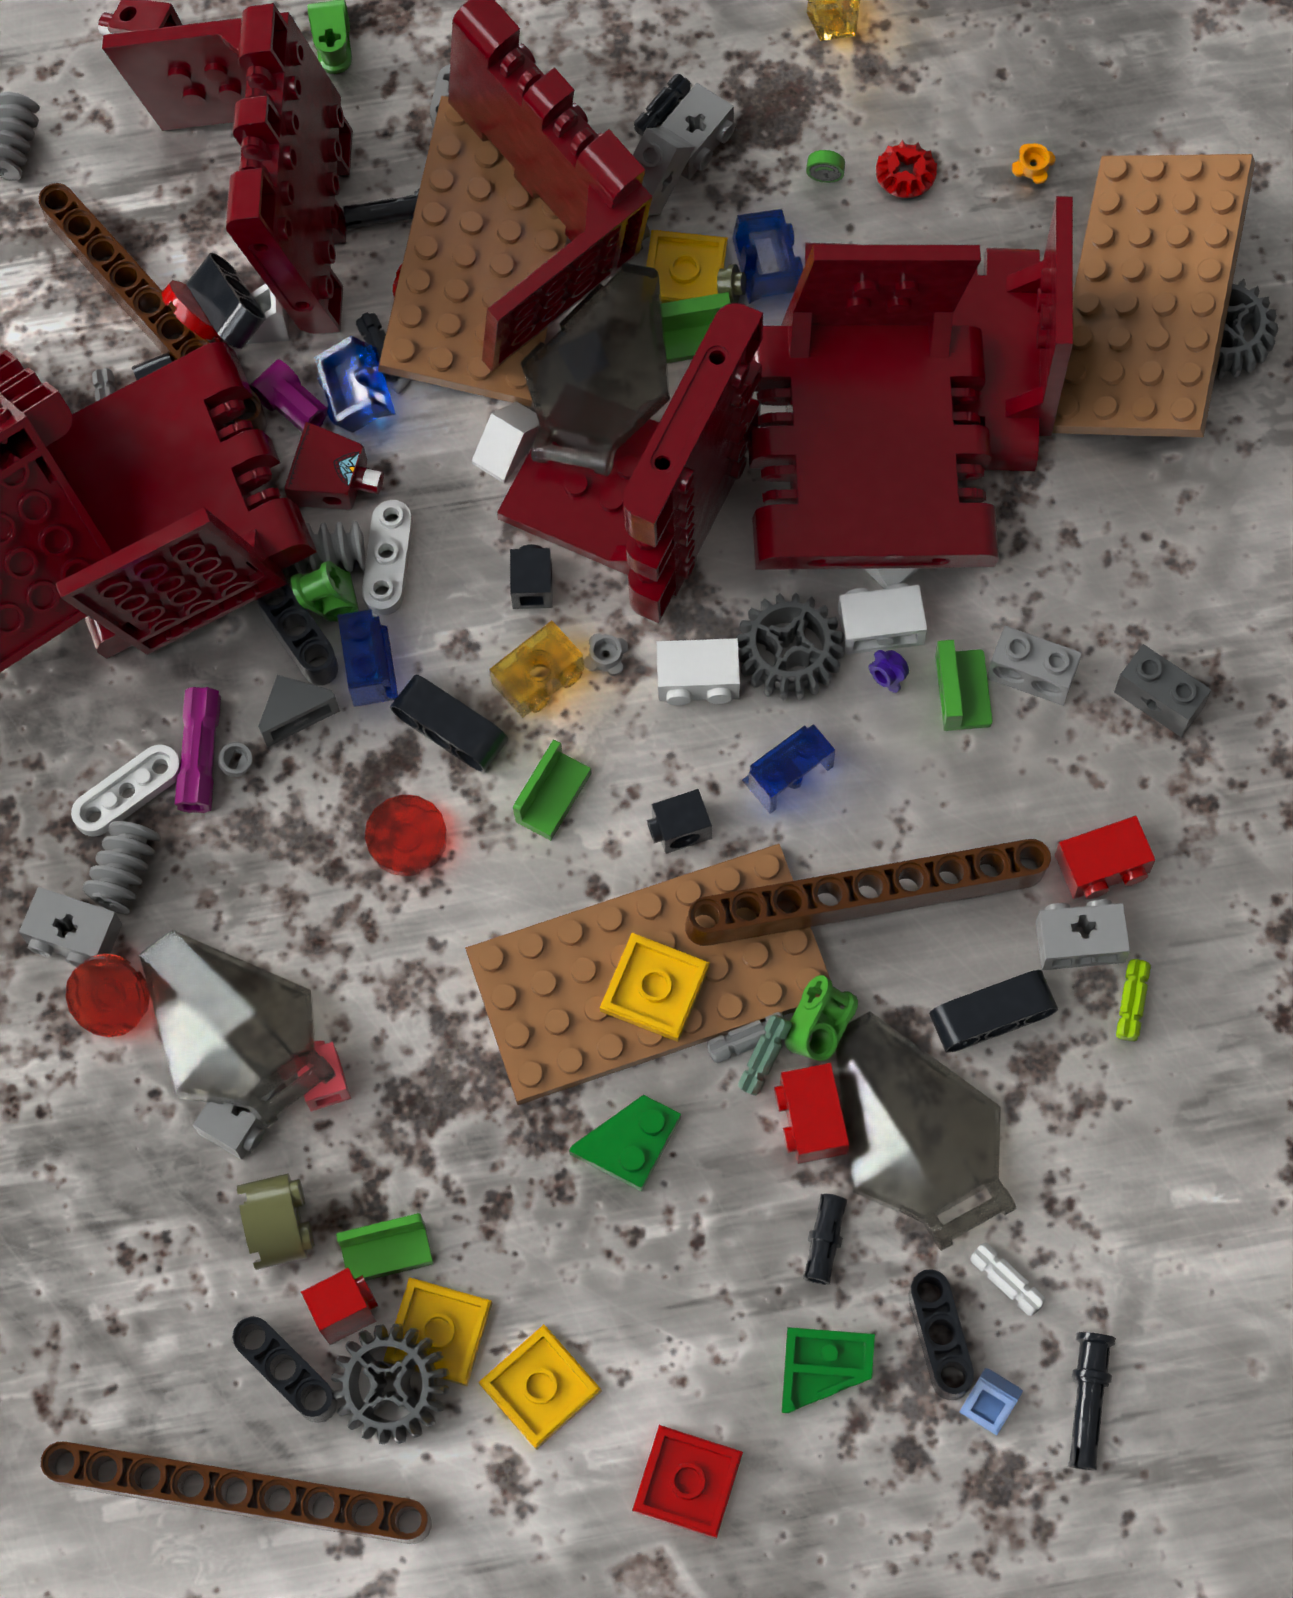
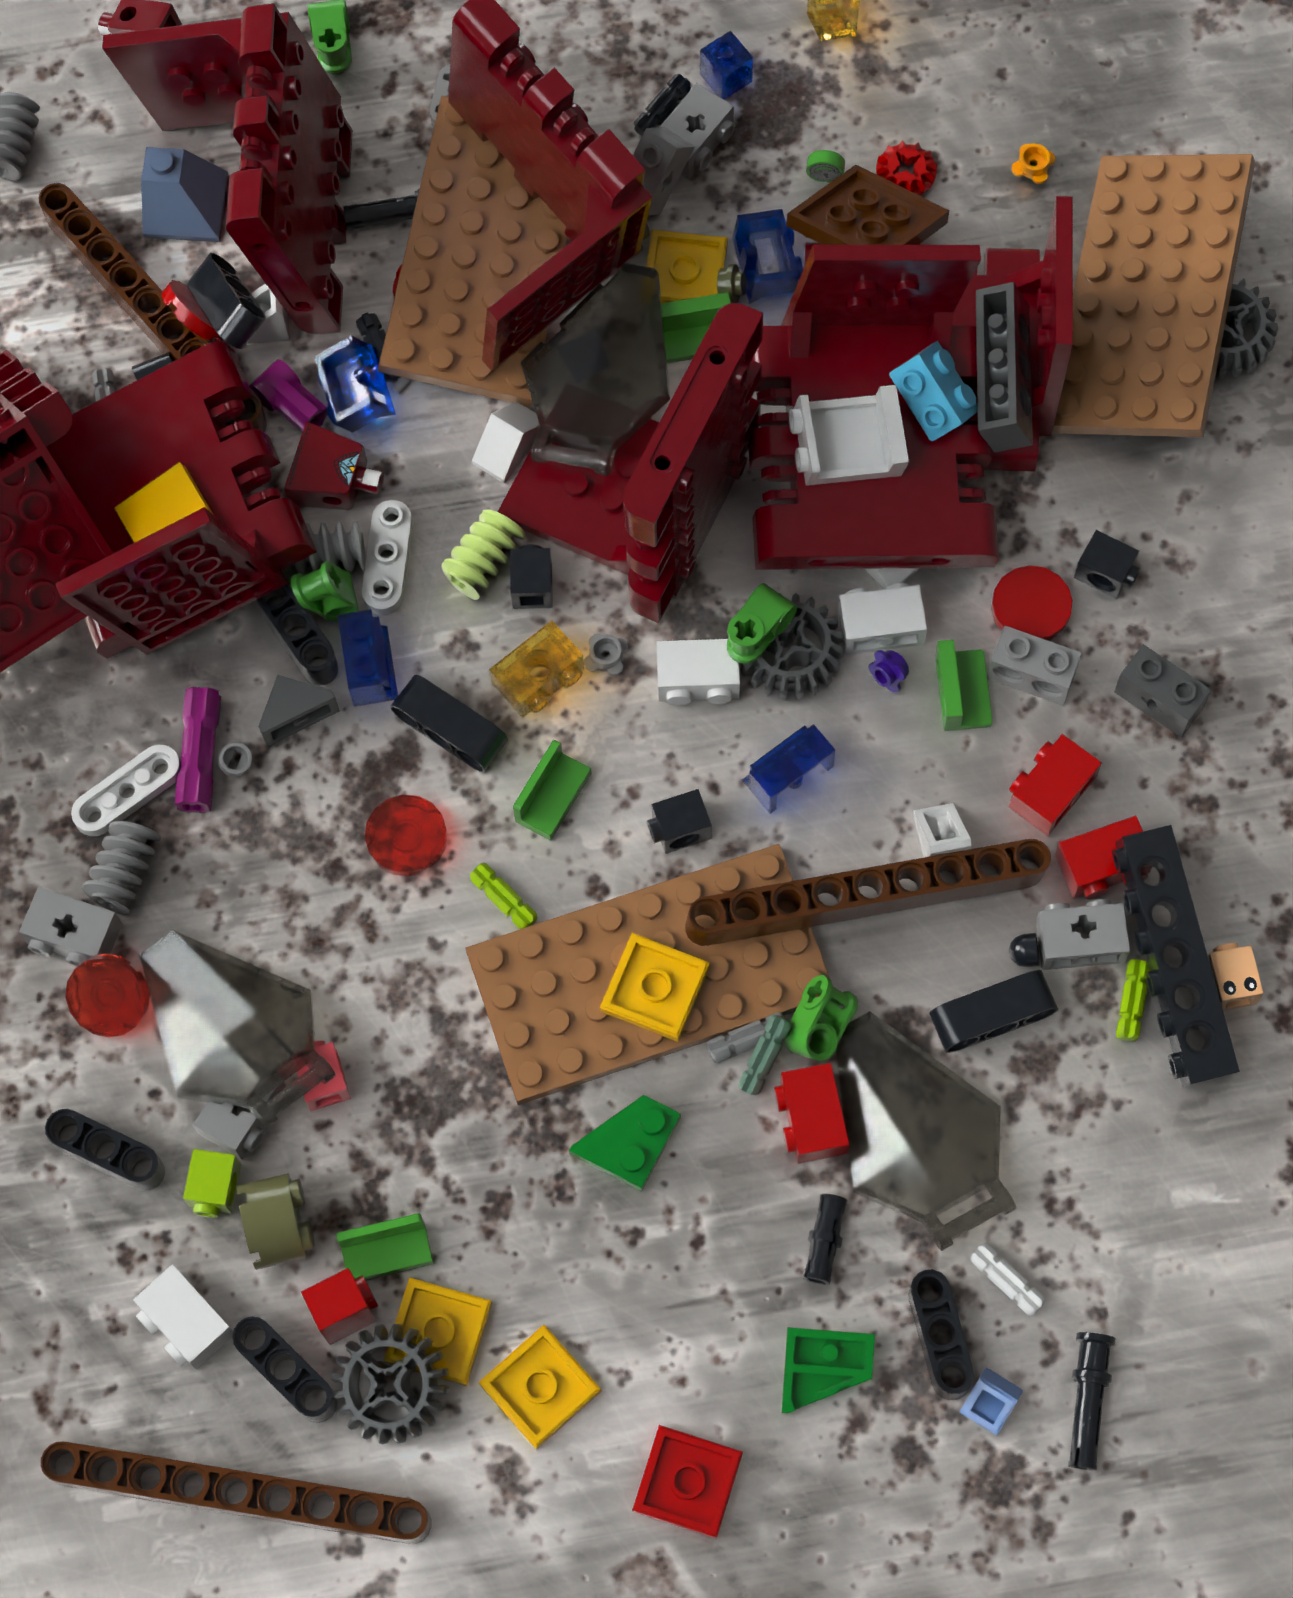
(91, 1135): none -> black beam
(161, 503): none -> yellow tile
(182, 196): none -> sand blue slope
(183, 1317): none -> white brick
(211, 1182): none -> lime brick
(480, 550): none -> yellowish green piece
(503, 896): none -> lime axle
(726, 65): none -> clear blue brick
(758, 624): none -> bright green piece
(849, 437): none -> white panel
(866, 211): none -> reddish brown plate
(935, 391): none -> medium azure bracket
(941, 830): none -> white slope
(1004, 367): none -> dark grey brick
(1025, 950): none -> black hinge
(1032, 602): none -> red tile
(1053, 784): none -> red brick
(1108, 565): none -> black brick
(1160, 850): none -> black brick
(1235, 975): none -> light nougat brick

